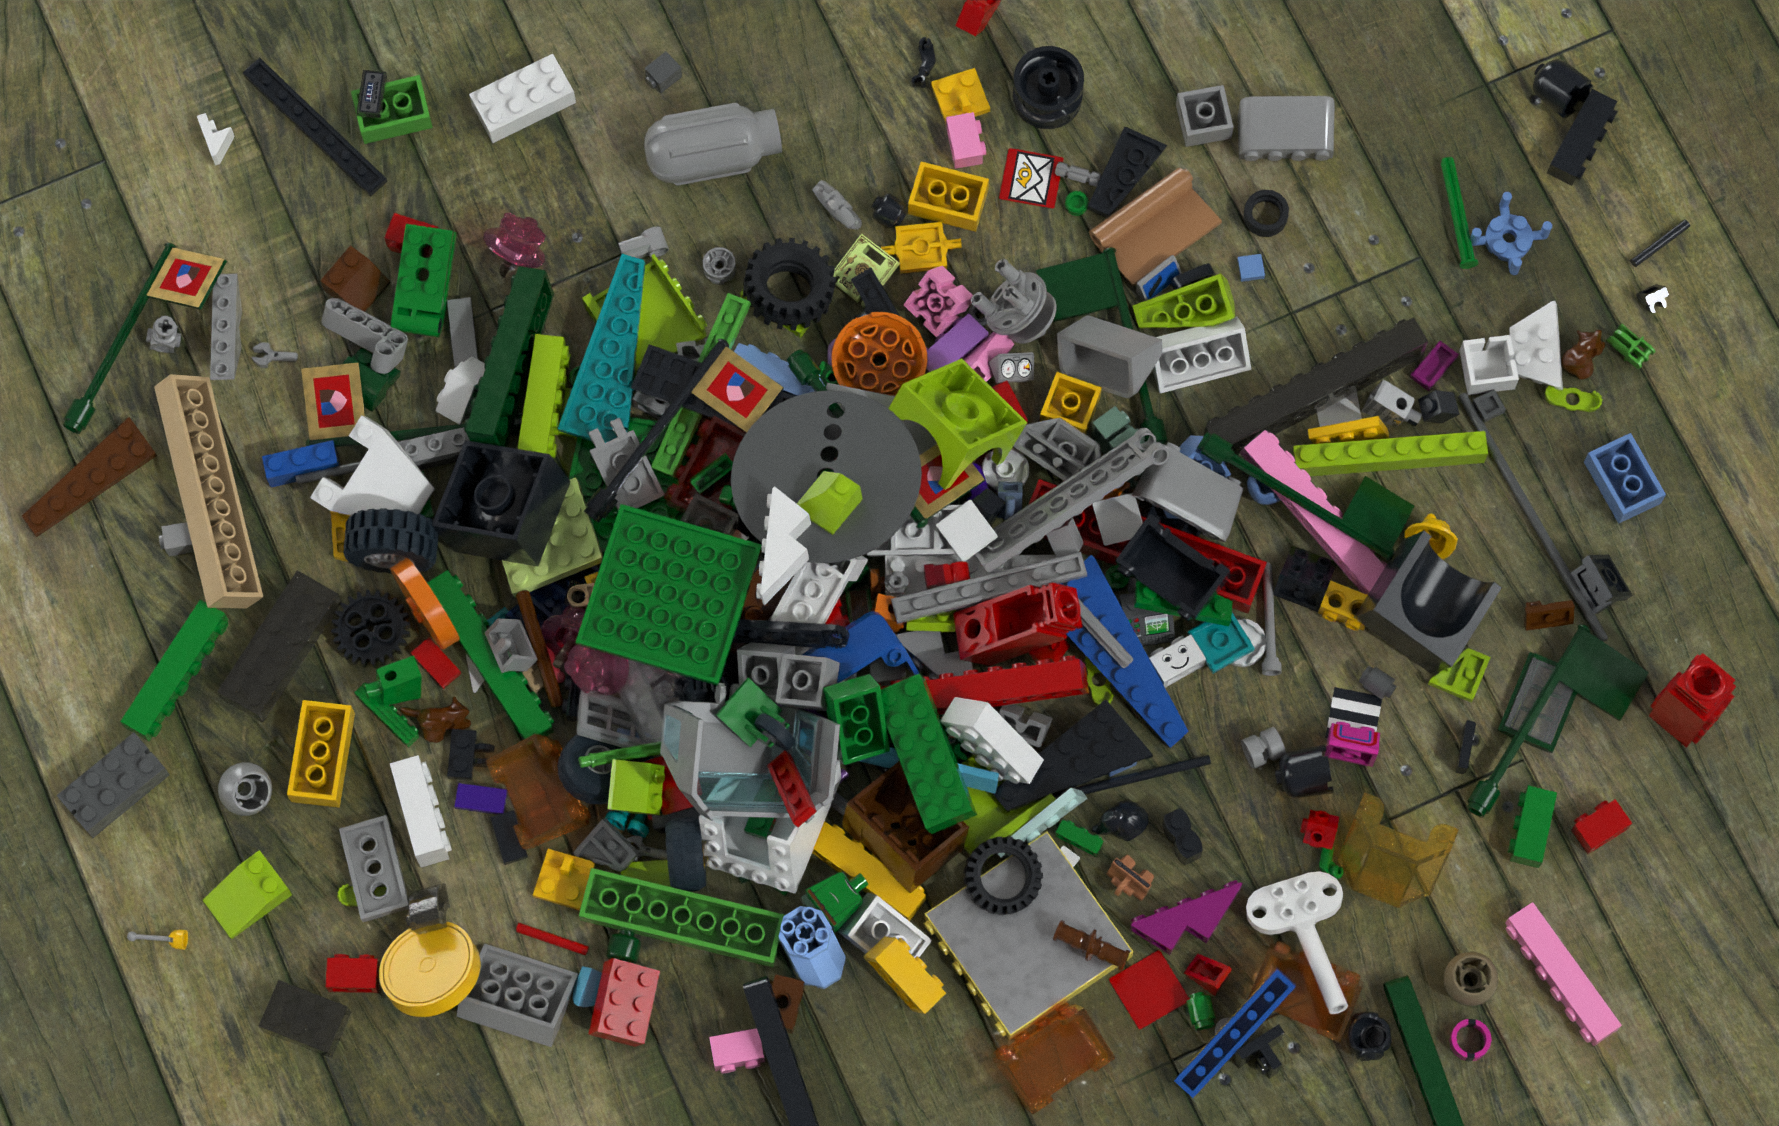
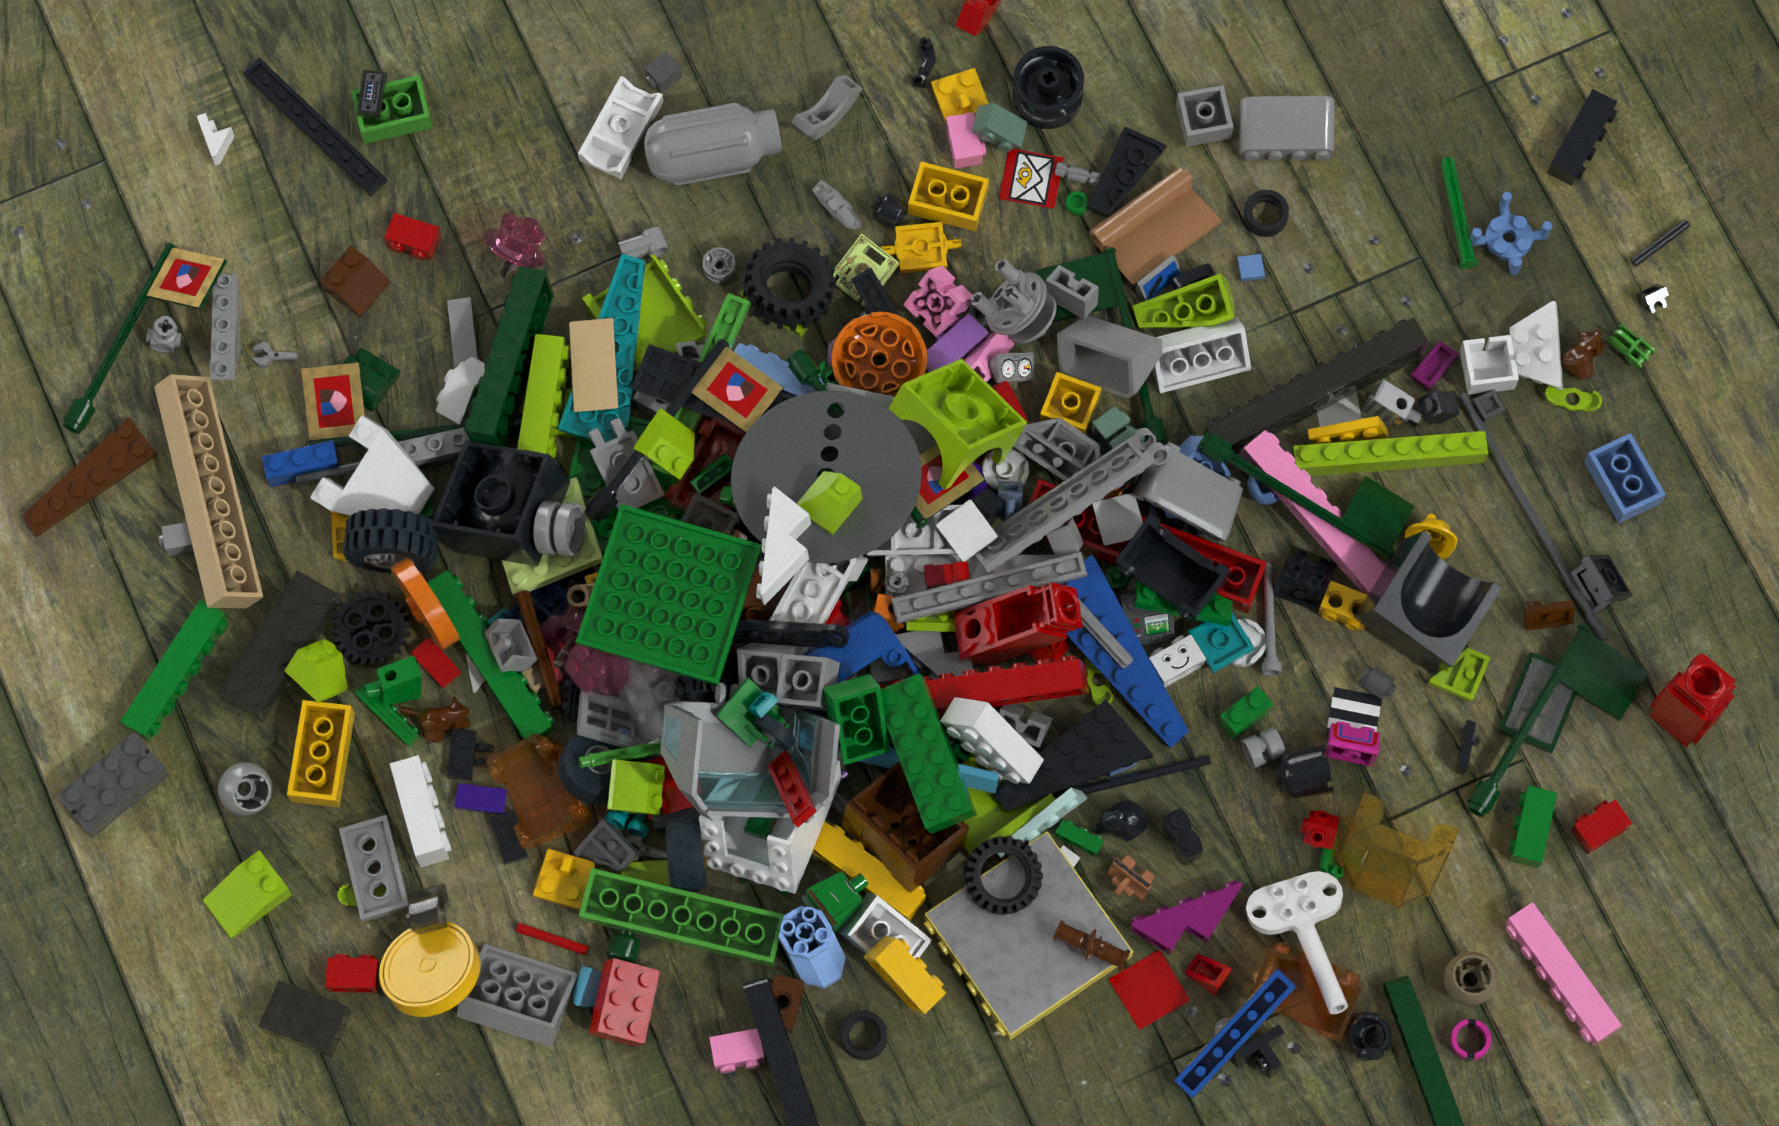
(177, 939): hinge -> none
(319, 670): none -> lime slope
(366, 331): light grey beam -> none
(417, 304): green hinge -> none
(522, 98): white brick -> none
(559, 528): none -> light grey wheel
(593, 365): none -> tan sticker
(619, 128): none -> white piece
(667, 444): none -> lime slope
(762, 704): none -> teal tile
(829, 109): none -> light grey arch
(869, 1017): none -> black tyre
(999, 127): none -> sand green brick
(1052, 1055): clear orange windscreen -> none
(1071, 294): none -> light grey brick
(1201, 1011): green brick -> none
(1245, 713): none -> green brick
(1561, 86): black cylinder -> none

